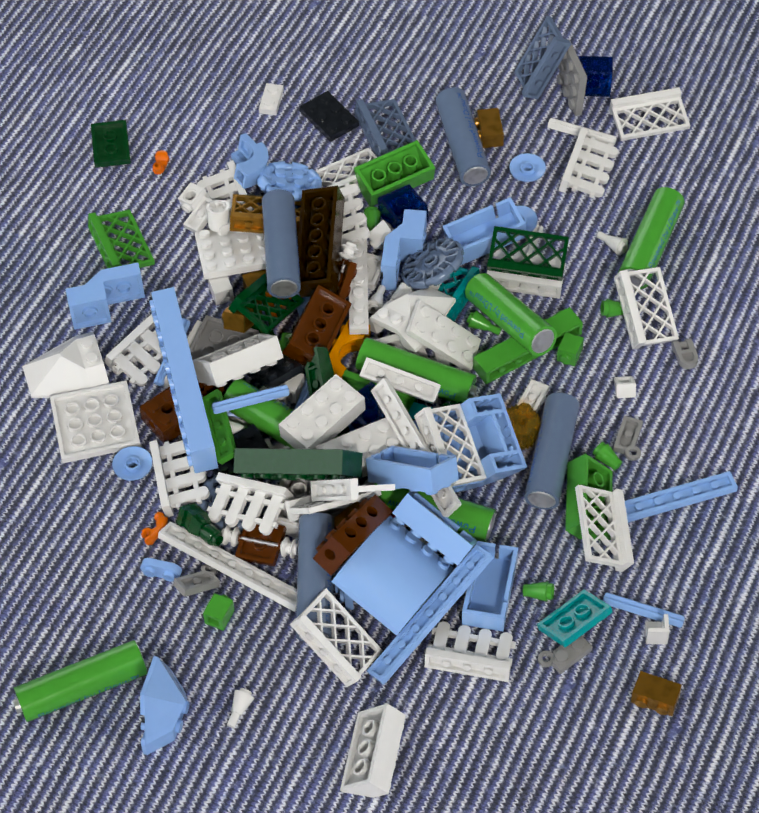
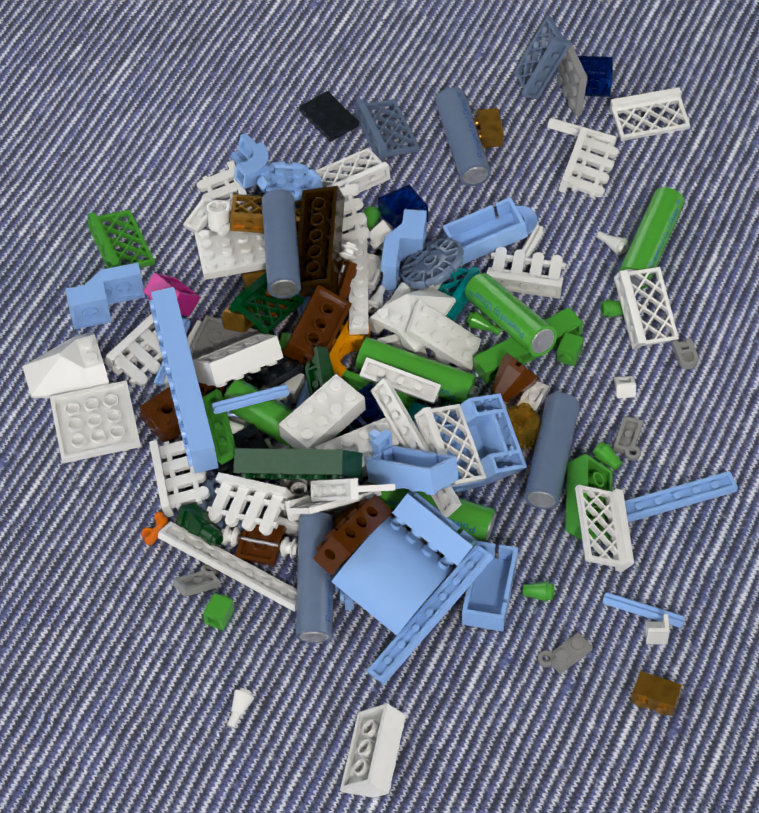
(79, 681): bright green piece -> none
(110, 143): dark green plate -> none
(131, 457): light blue dish -> none
(161, 162): orange piece -> none
(161, 569): light blue plate -> none
(163, 706): light blue wedge -> none
(185, 296): none -> dark pink brick
(191, 197): white brick -> none
(221, 290): white panel -> none
(271, 99): white plate -> none
(327, 648): white fence -> none
(380, 440): none -> light blue tile
(393, 171): bright green slope -> none
(468, 662): white fence -> none
(512, 378): none -> reddish brown cone
(521, 267): dark green fence -> none
(527, 167): light blue dish -> none
(574, 618): teal plate -> none

